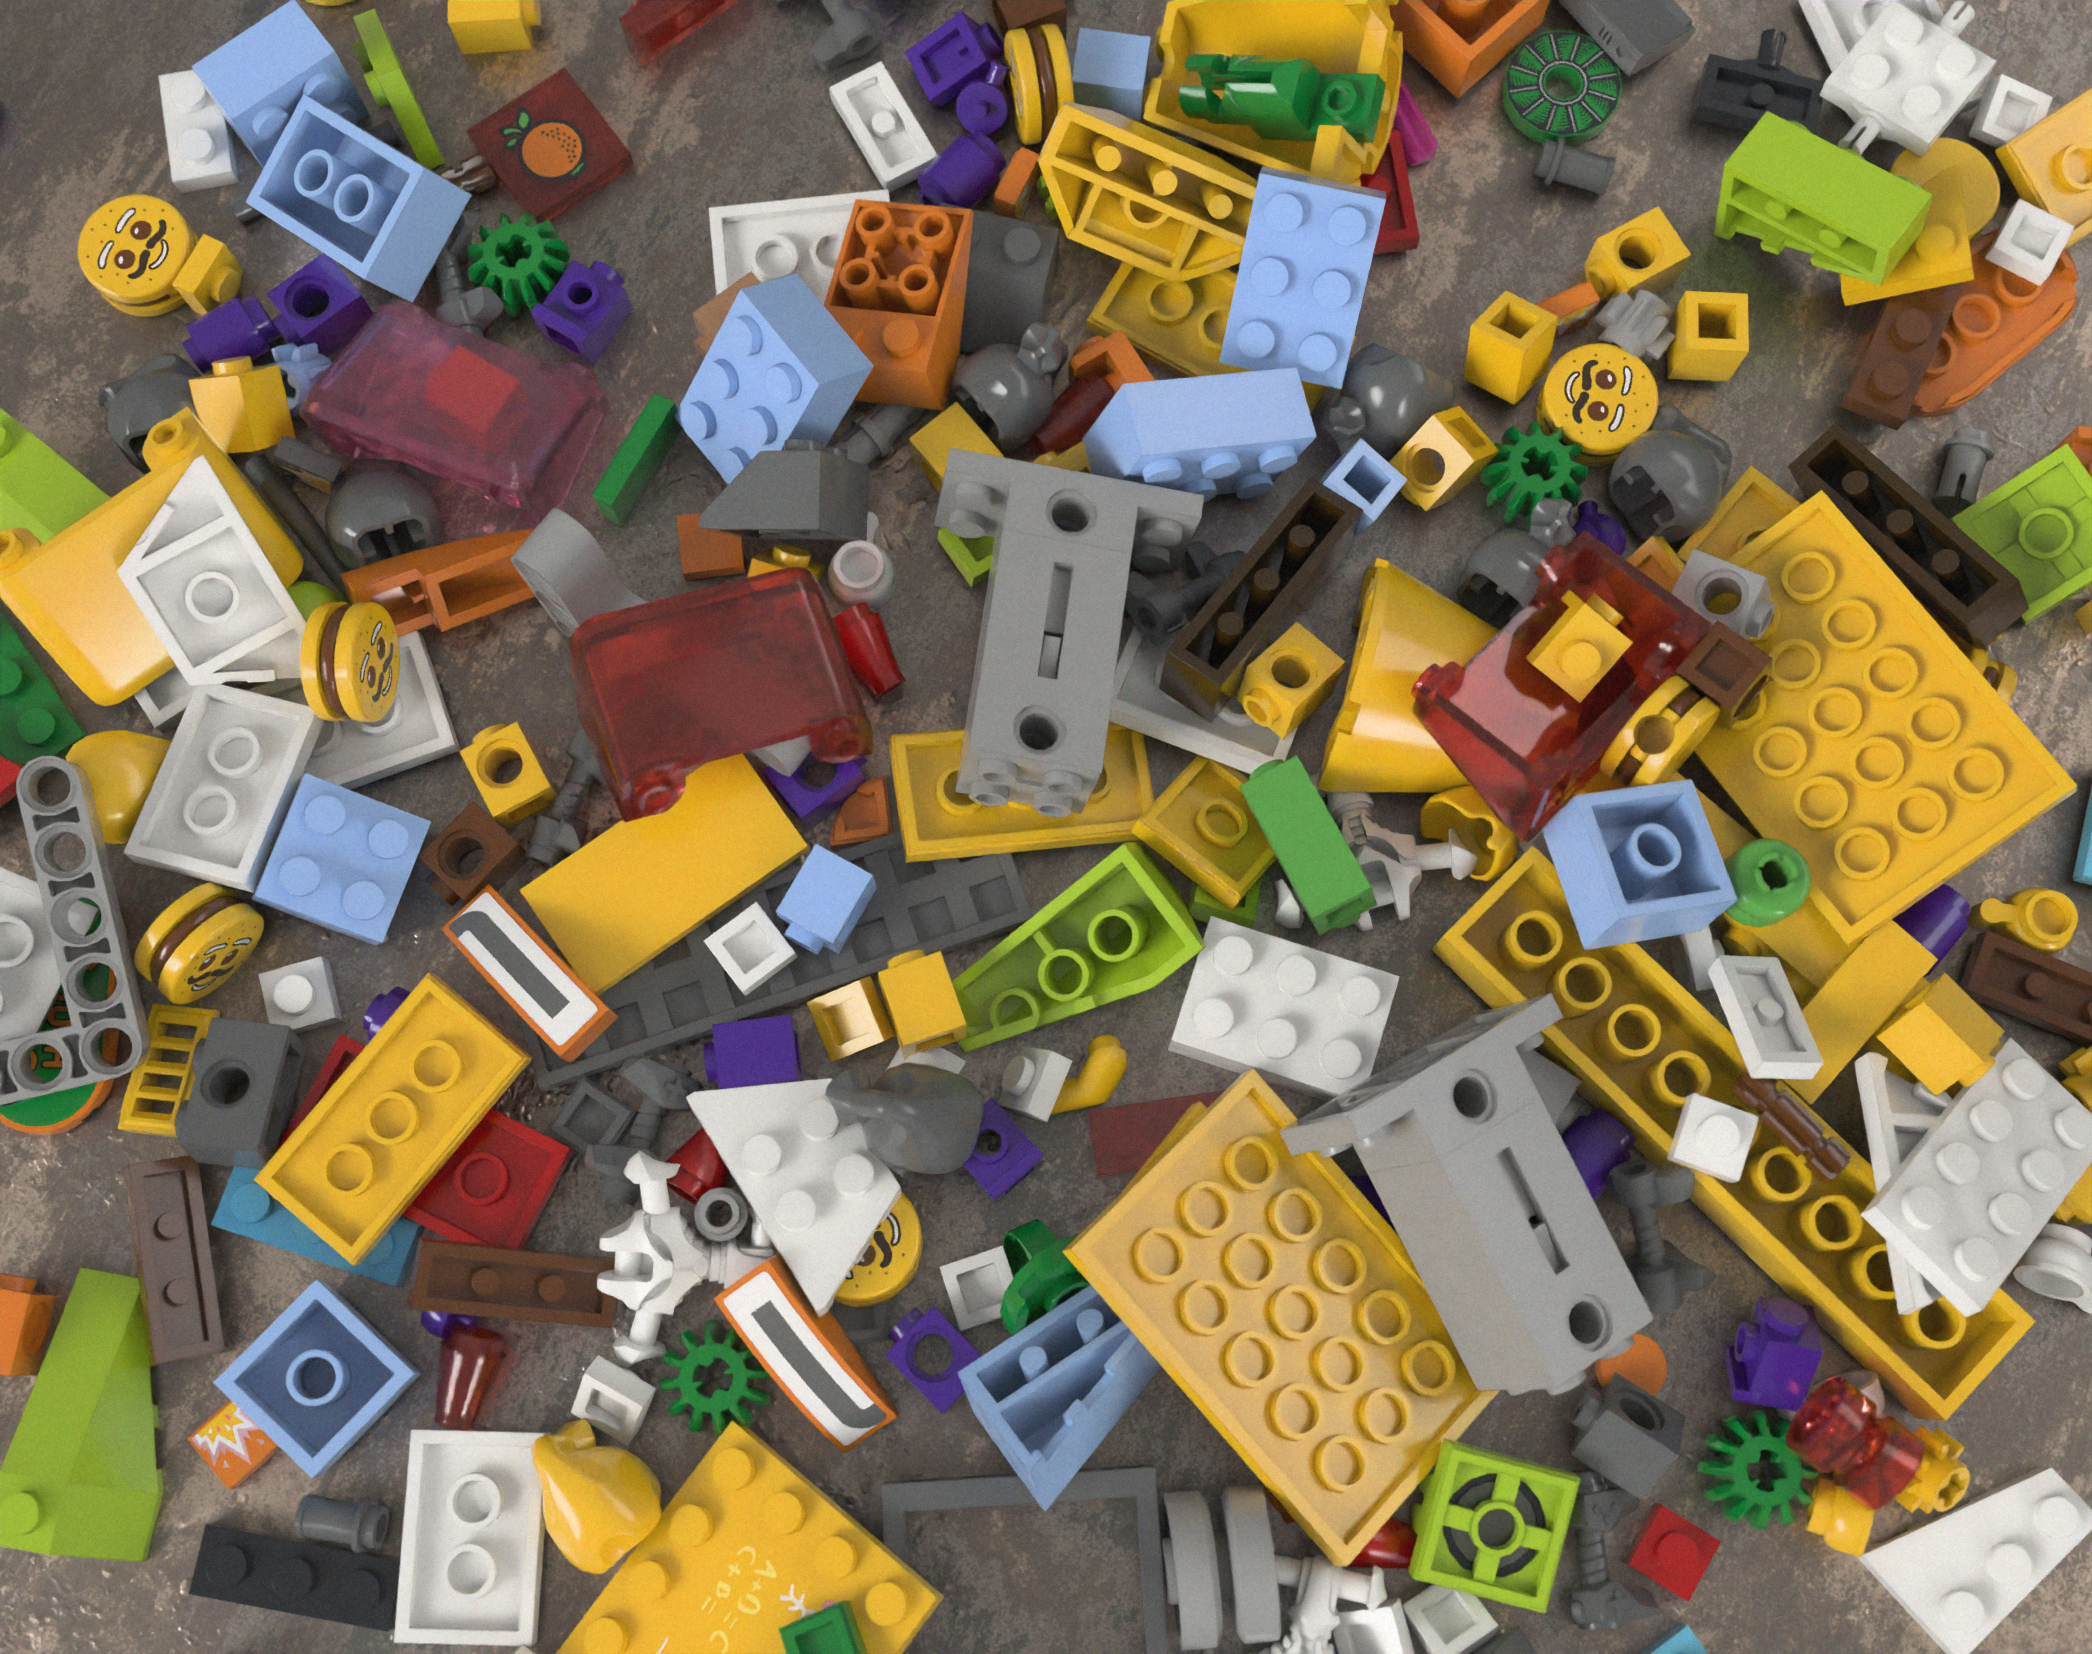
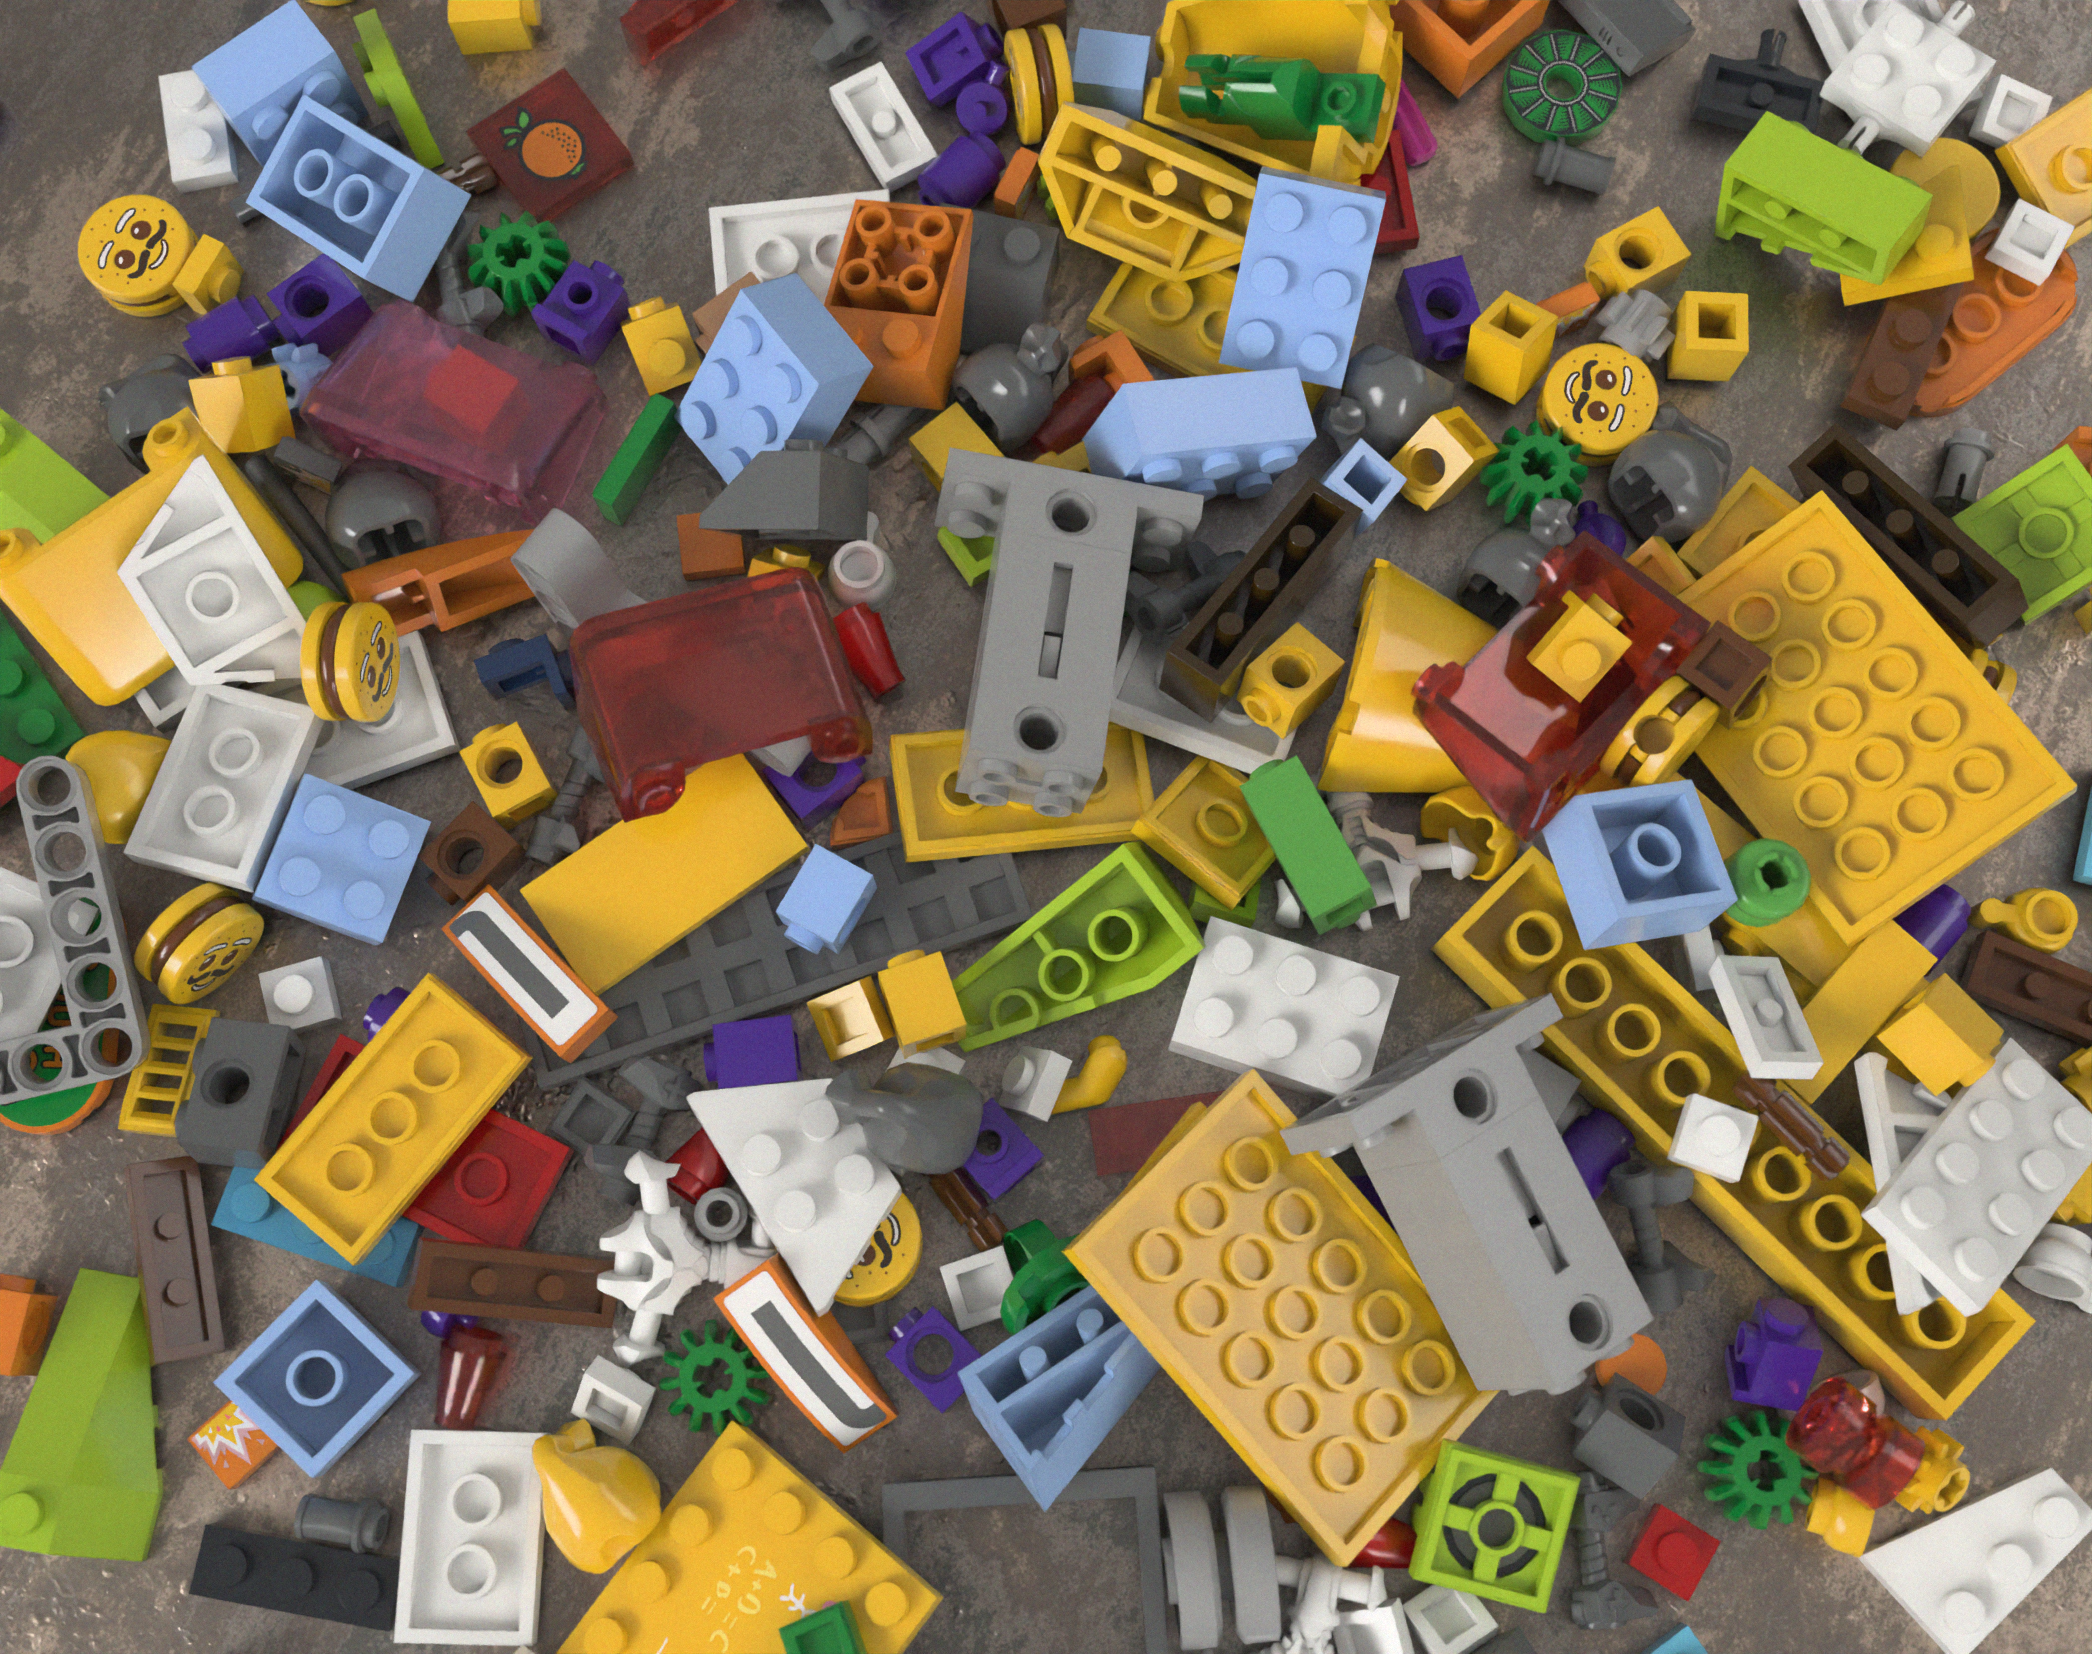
(523, 664): none -> dark blue bracket
(661, 344): none -> yellow bracket
(750, 948): white plate -> none
(969, 1208): none -> reddish brown axle
(1444, 286): none -> dark purple brick
(1709, 576): light grey brick -> none

